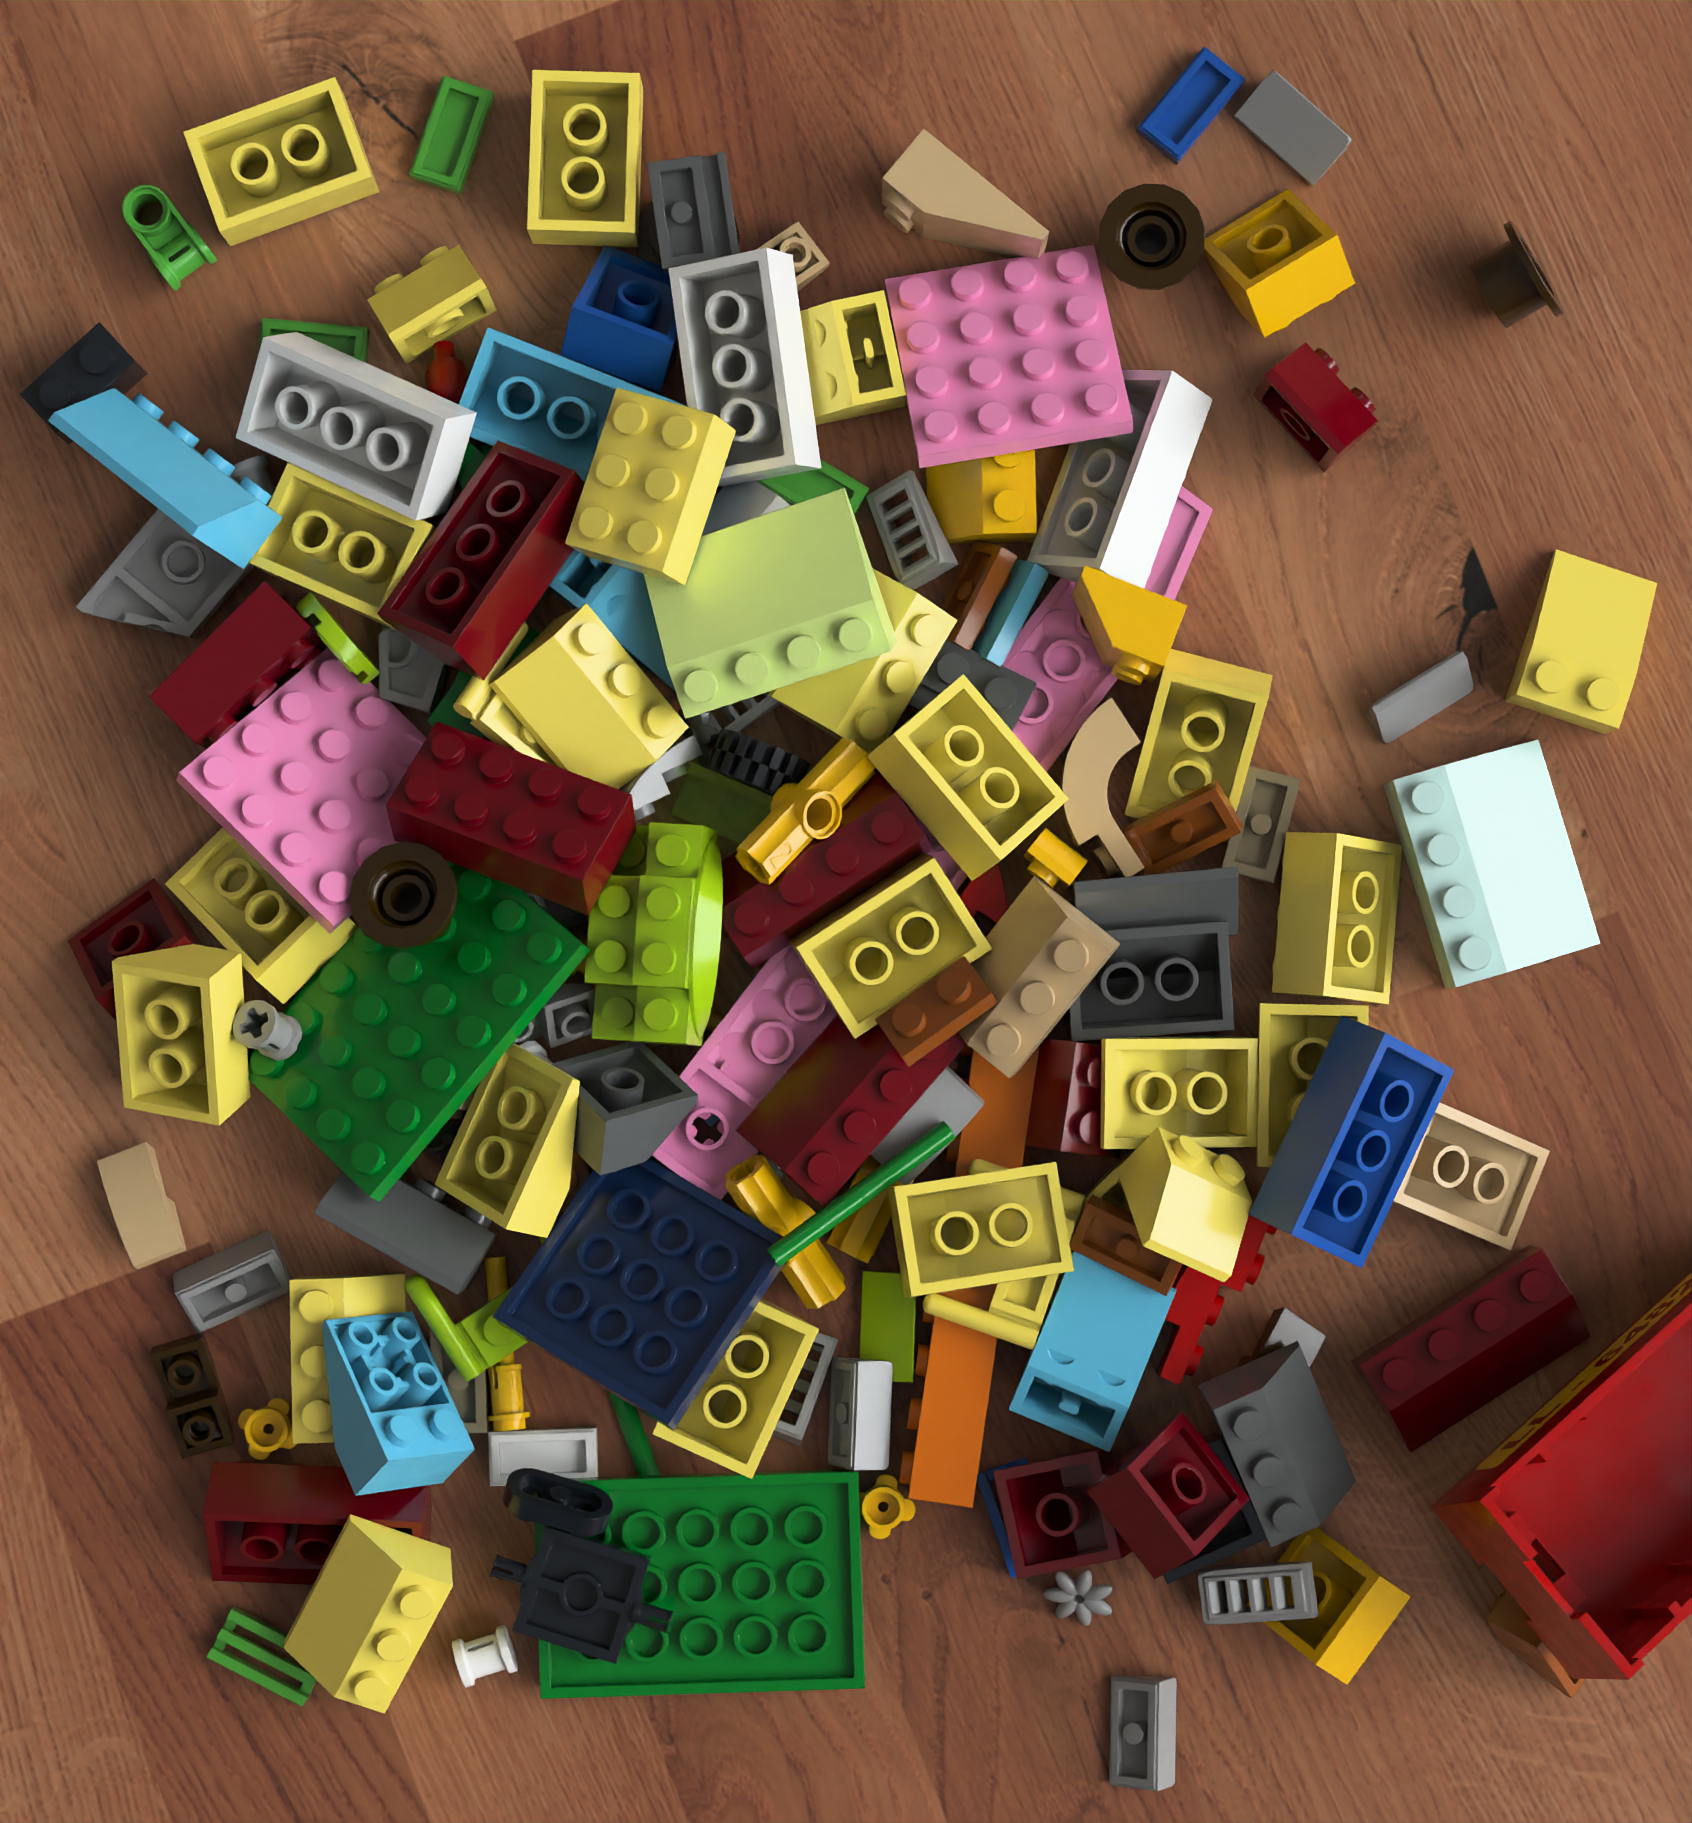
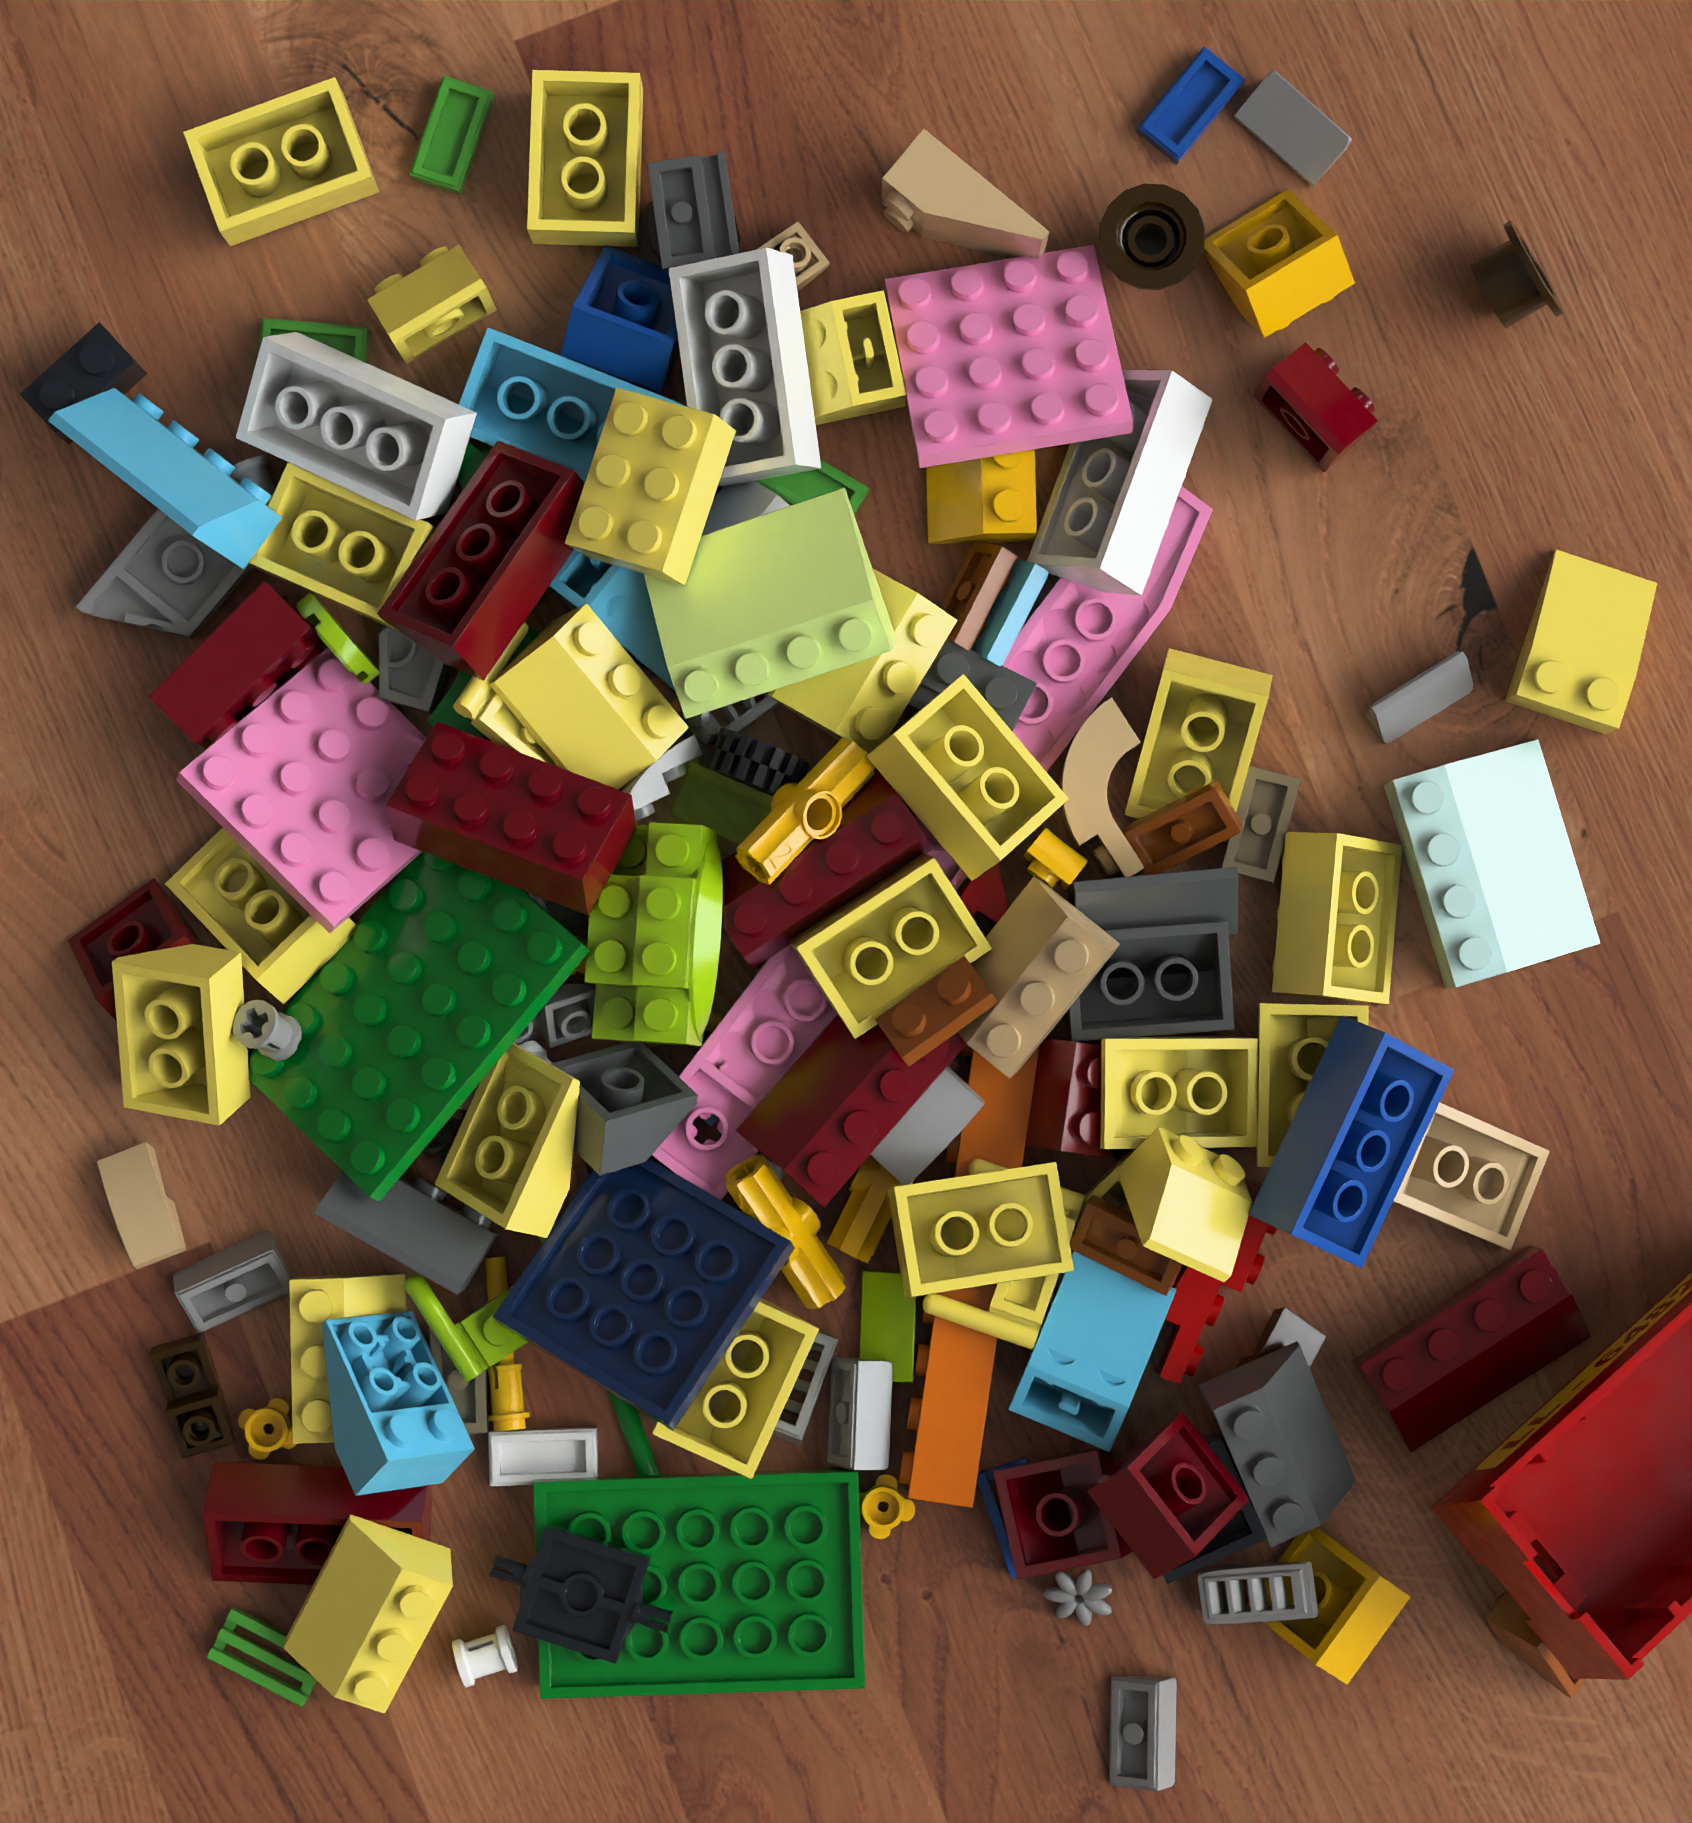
(171, 241): bright green piece -> none
(403, 895): dark brown piece -> none
(446, 374): red cylinder -> none
(557, 1502): black plate -> none
(860, 1193): green piece -> none
(940, 554): light grey slope -> none
(1127, 624): yellow slope -> none

